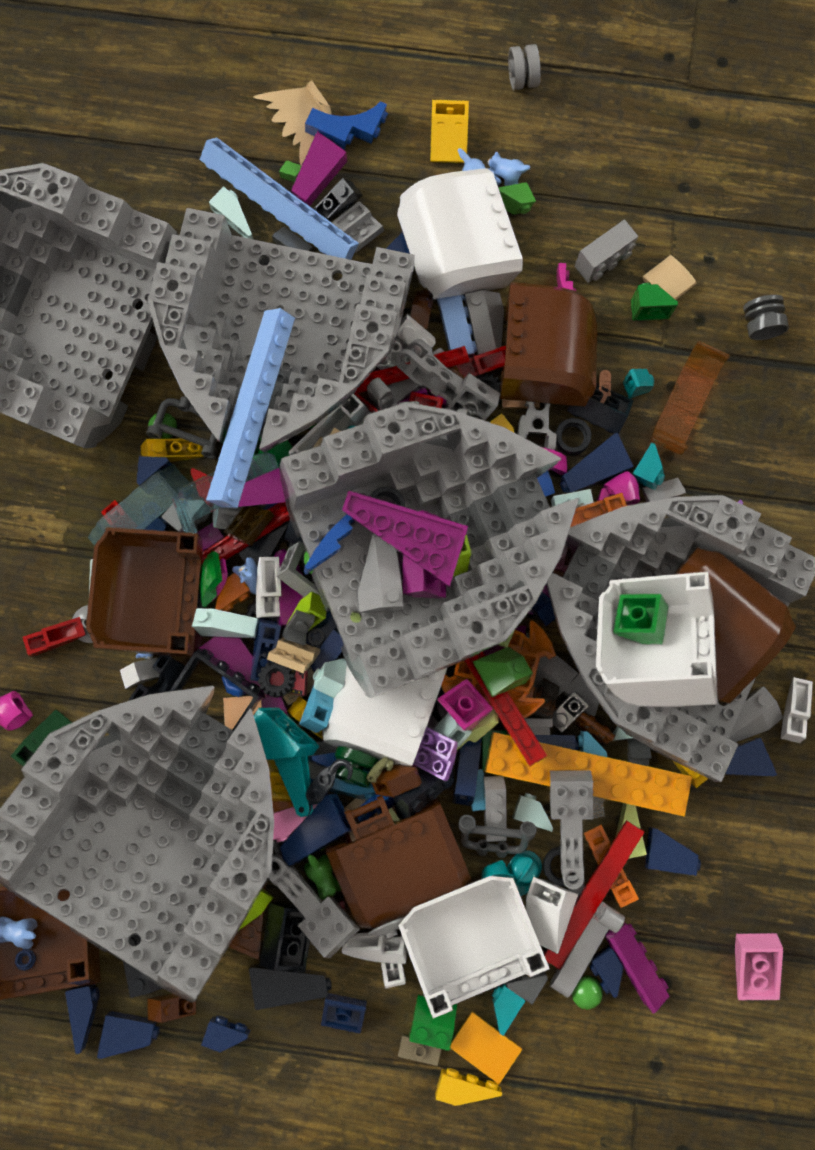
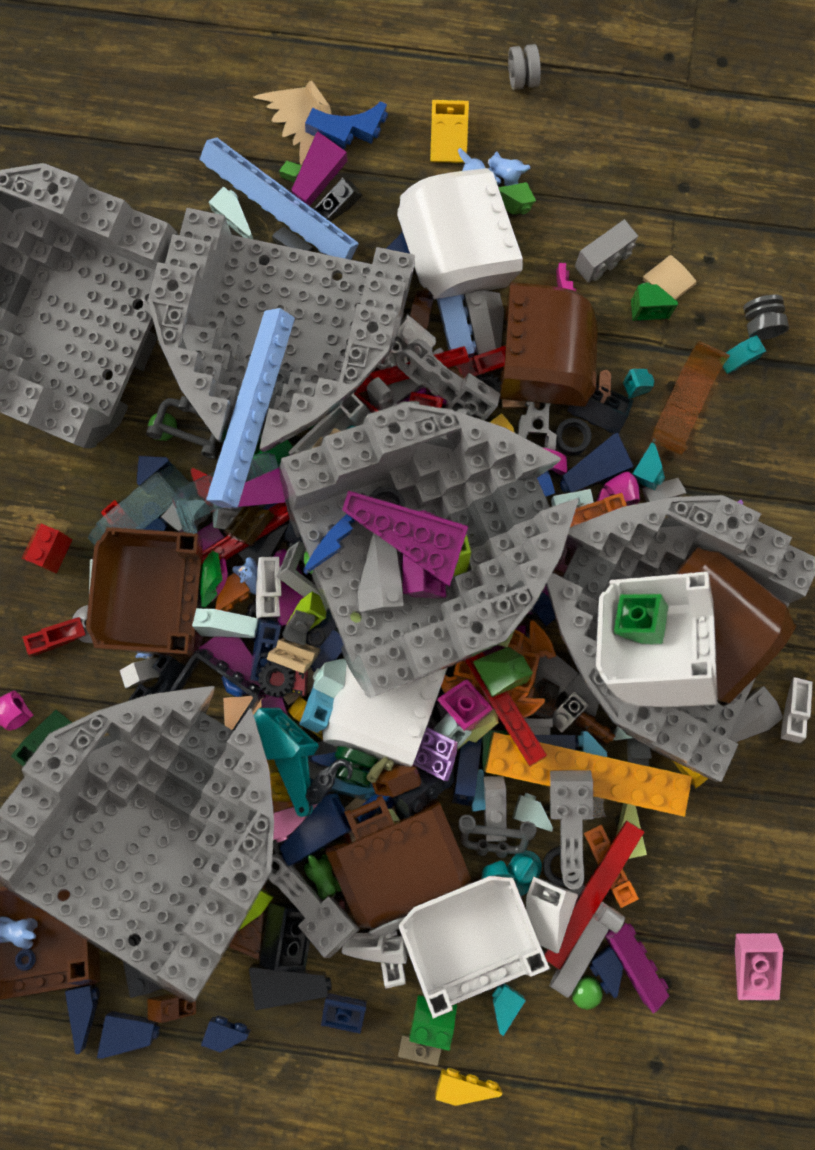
(47, 548): none -> red slope
(172, 449): yellow slope -> none
(359, 225): light grey slope -> none
(485, 1047): light orange tile -> none
(527, 986): dark grey slope -> none
(669, 855): dark blue slope -> none
(744, 354): none -> teal slope
(751, 759): dark blue slope -> none

